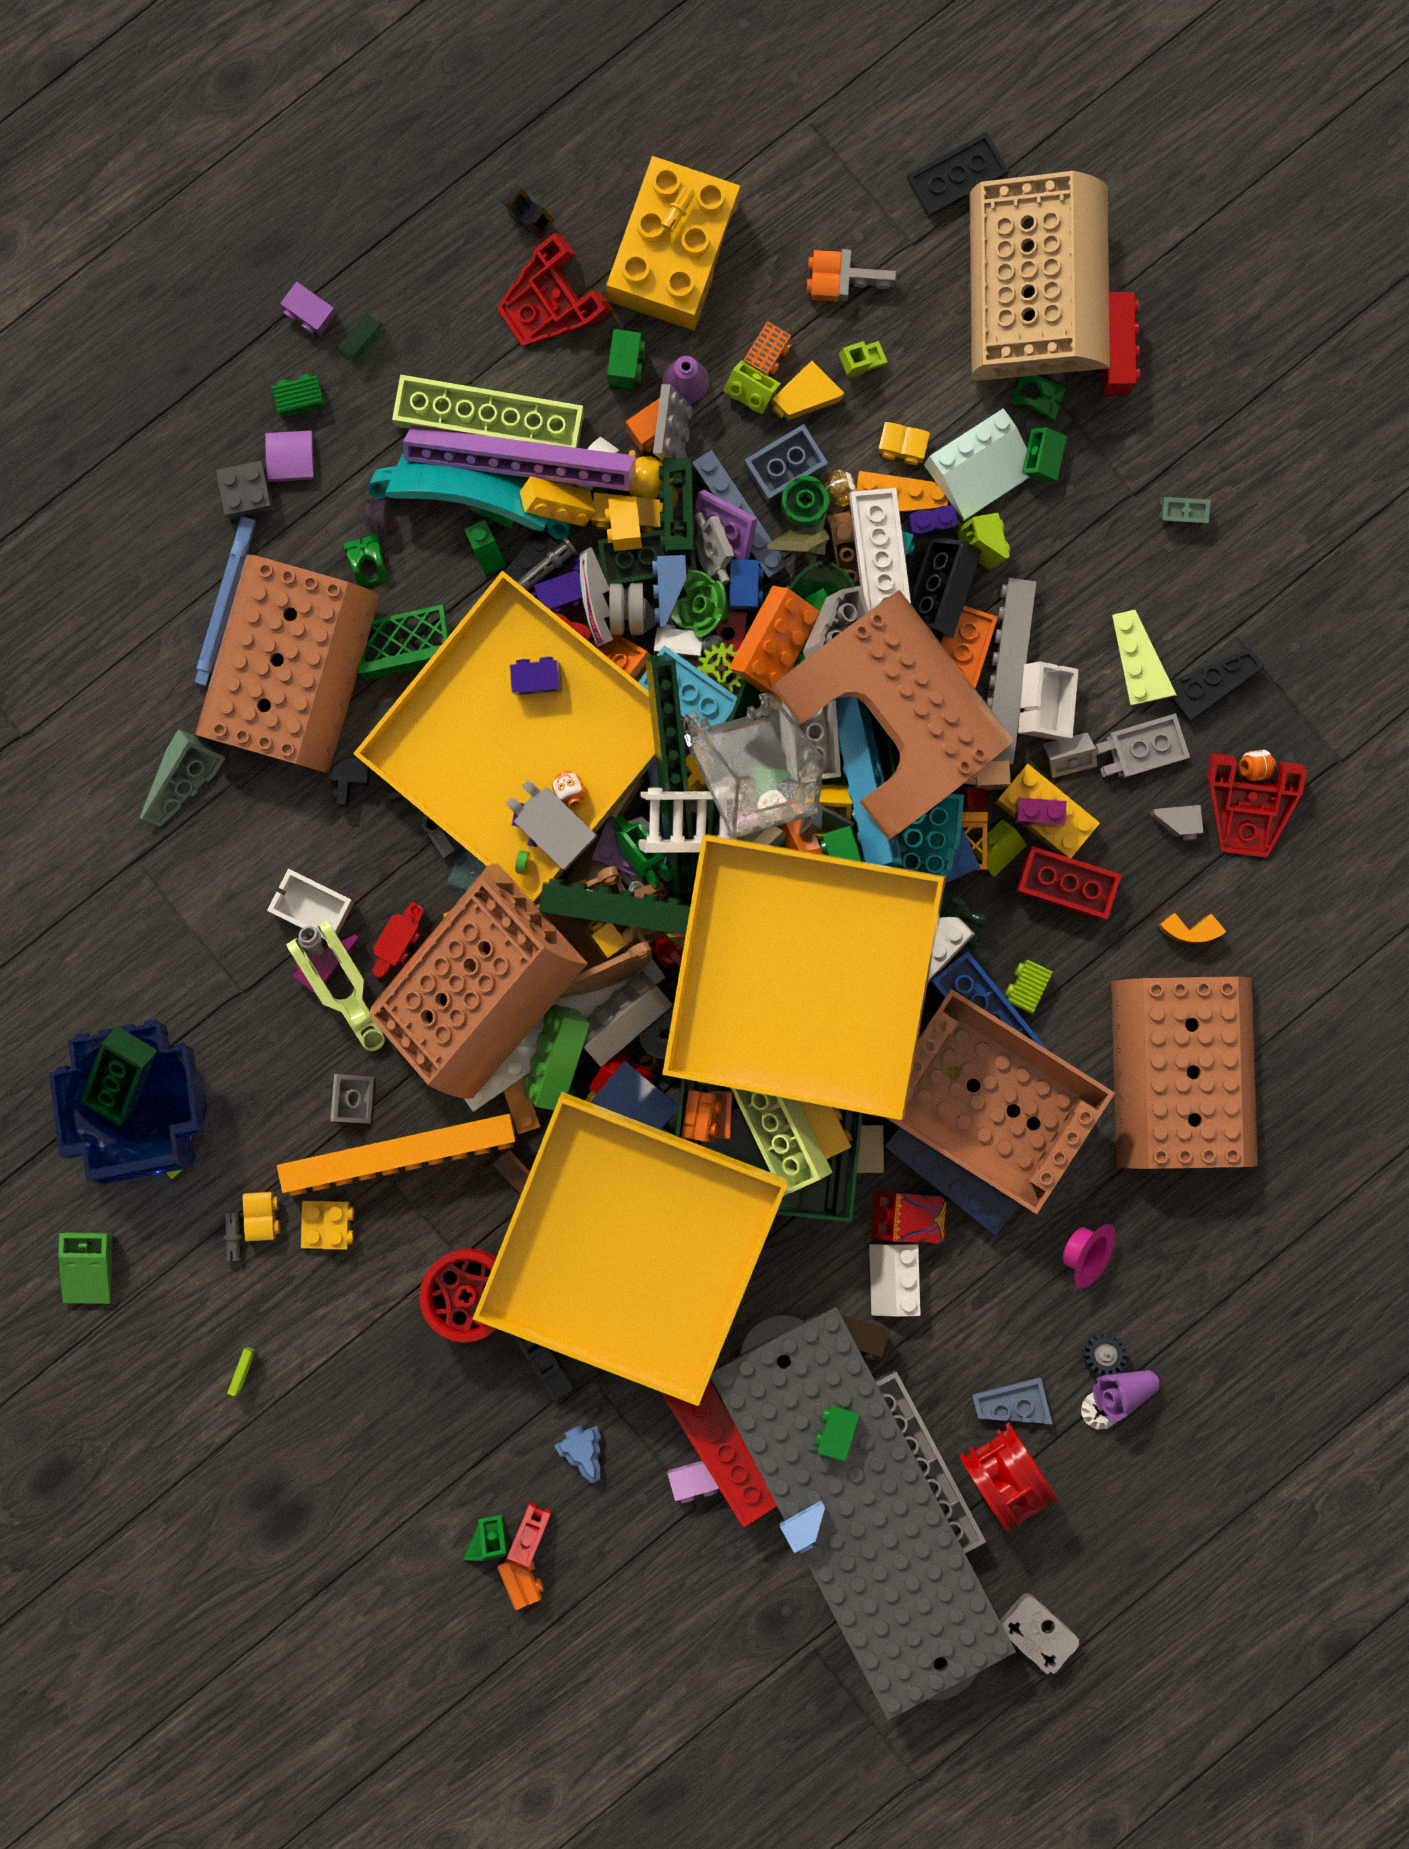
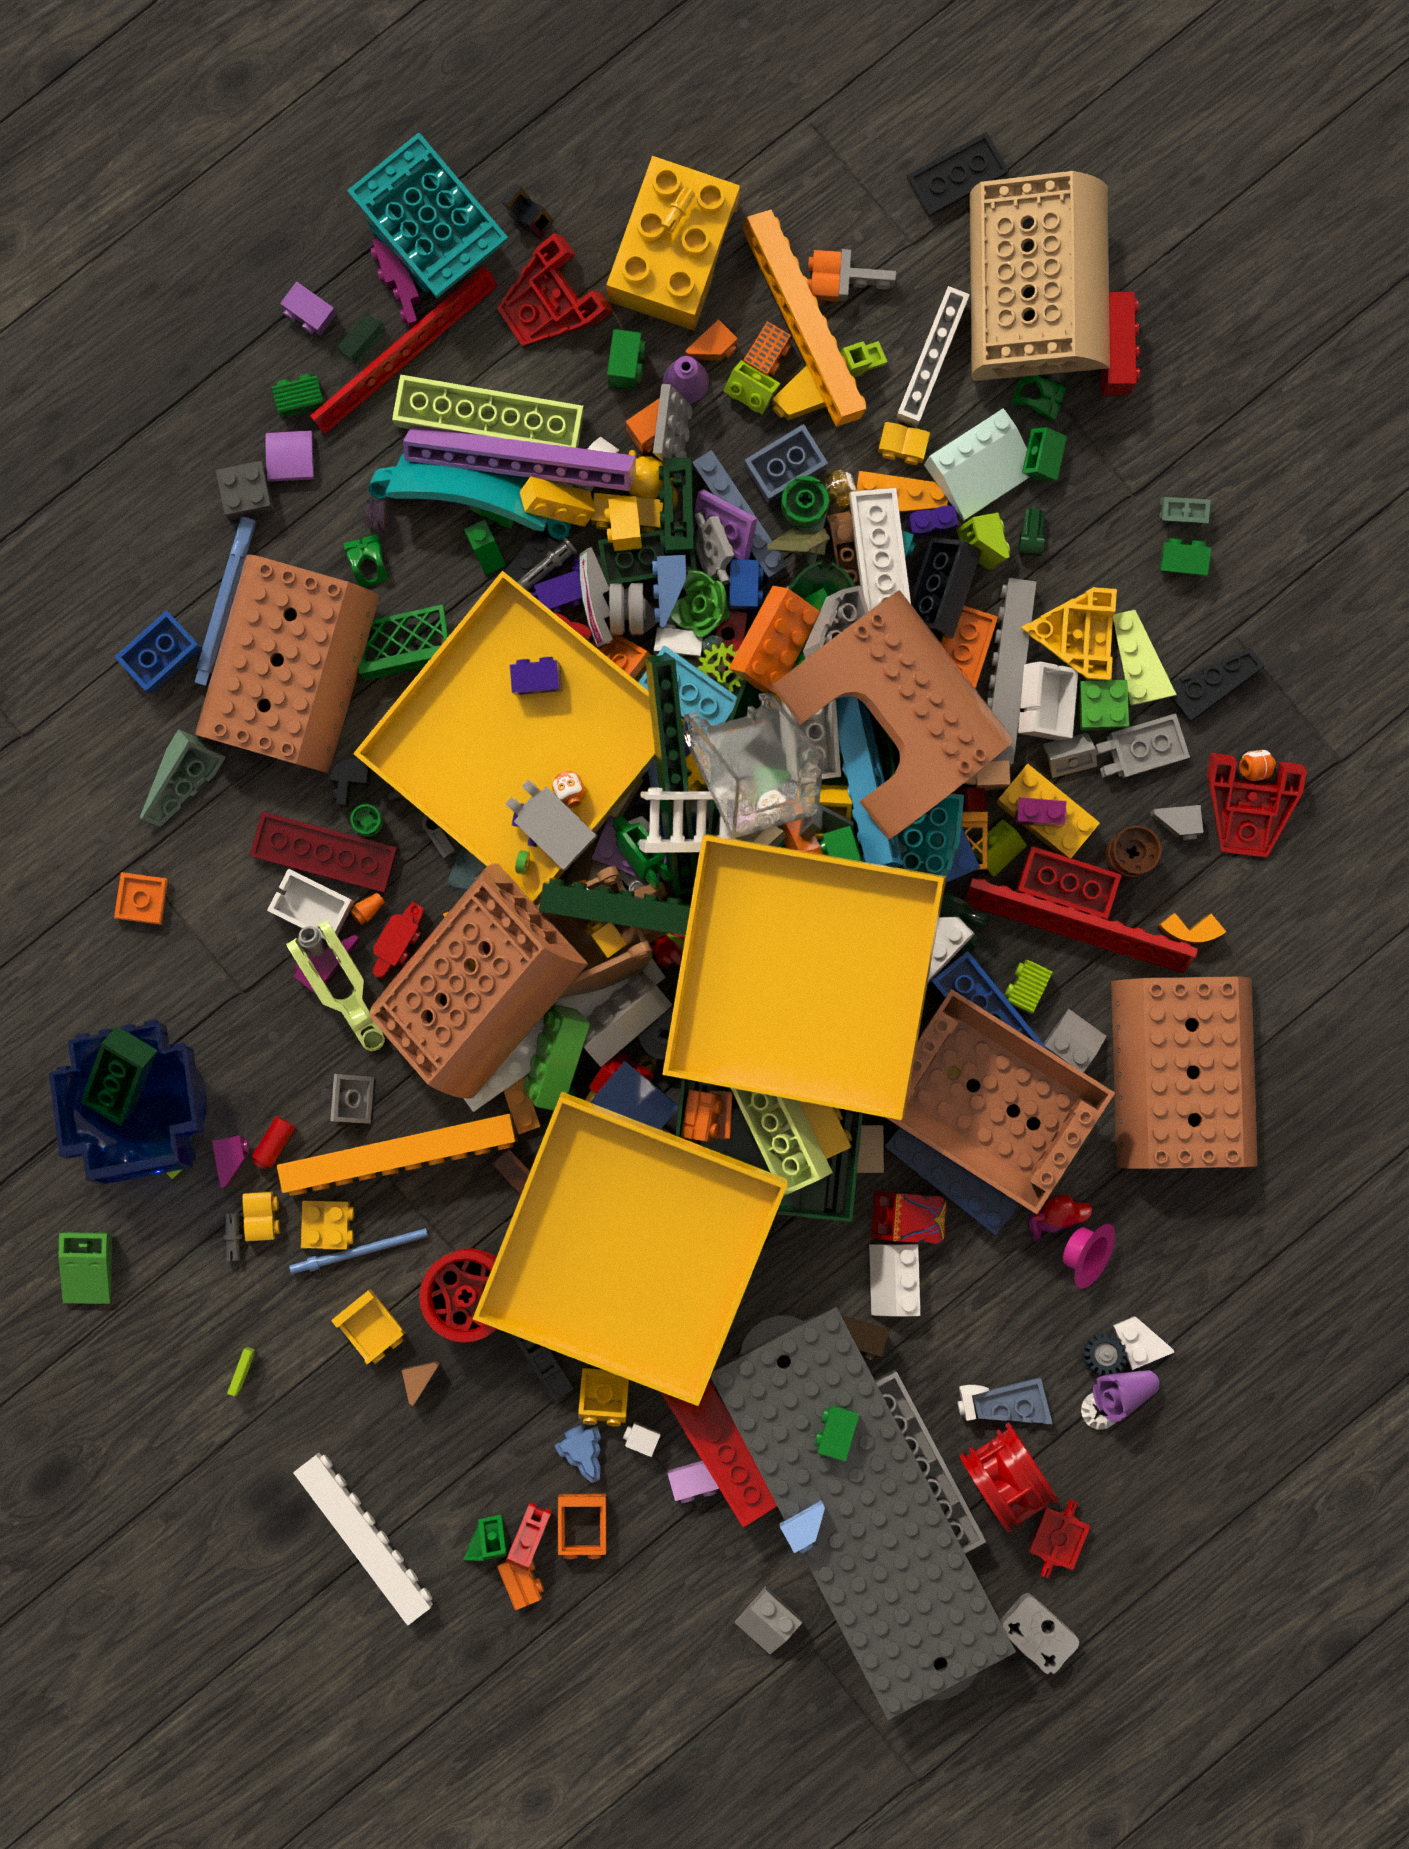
(141, 898): none -> orange plate
(158, 652): none -> blue brick
(230, 1157): none -> magenta slope
(273, 1143): none -> red brick
(314, 1263): none -> medium blue bar
(323, 852): none -> dark red plate
(363, 1538): none -> white brick
(367, 820): none -> green wheel
(367, 908): none -> orange cone
(369, 1327): none -> yellow panel
(397, 276): none -> magenta slope
(404, 350): none -> red plate
(417, 1378): none -> medium nougat slope
(426, 216): none -> teal wedge
(581, 1500): none -> orange window
(603, 1397): none -> yellow plate
(641, 1438): none -> white brick
(713, 344): none -> orange slope
(768, 1621): none -> light grey slope
(804, 318): none -> light orange brick
(932, 357): none -> white brick
(966, 1404): none -> white plate
(1031, 538): none -> dark green piece
(1057, 1214): none -> red hair
(1059, 1538): none -> red plate
(1074, 1040): none -> light grey slope
(1080, 632): none -> yellow wedge
(1080, 926): none -> red plate
(1102, 705): none -> bright green brick
(1140, 1342): none -> white wing
(1144, 847): none -> reddish brown wheel
(1185, 557): none -> green brick

